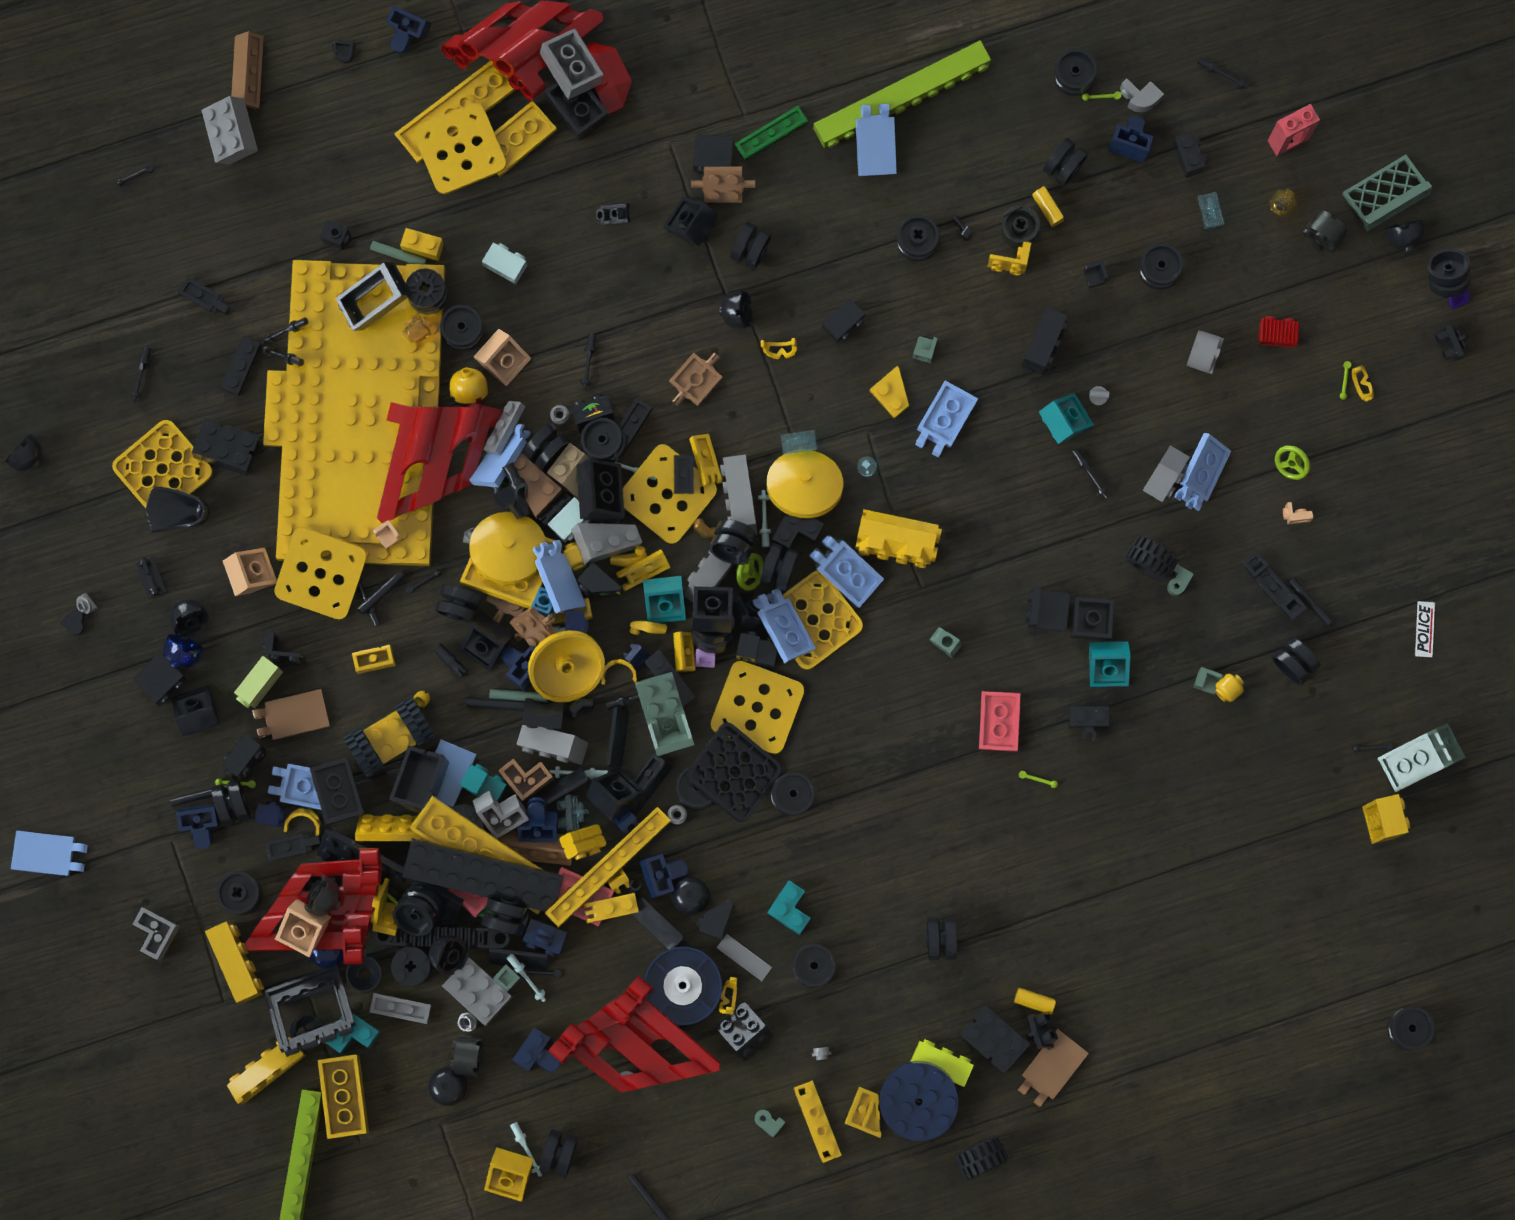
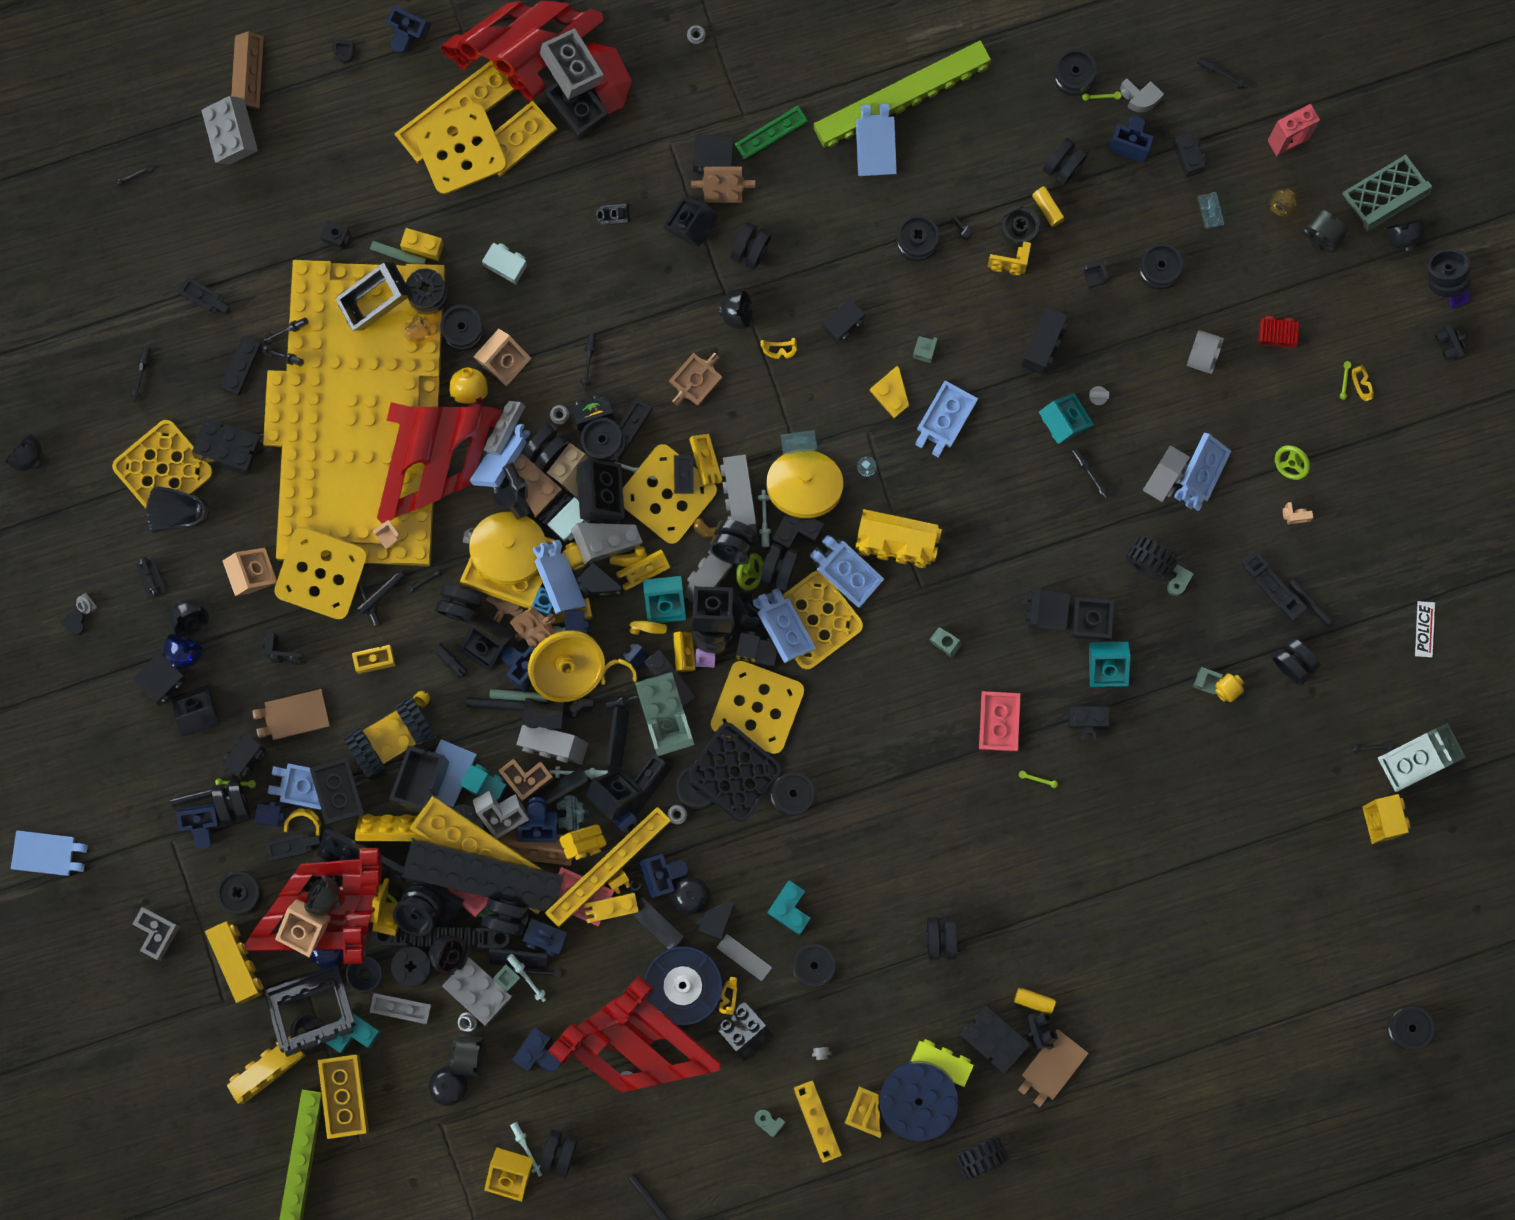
(257, 683): yellowish green brick -> none
(696, 29): none -> light grey plate

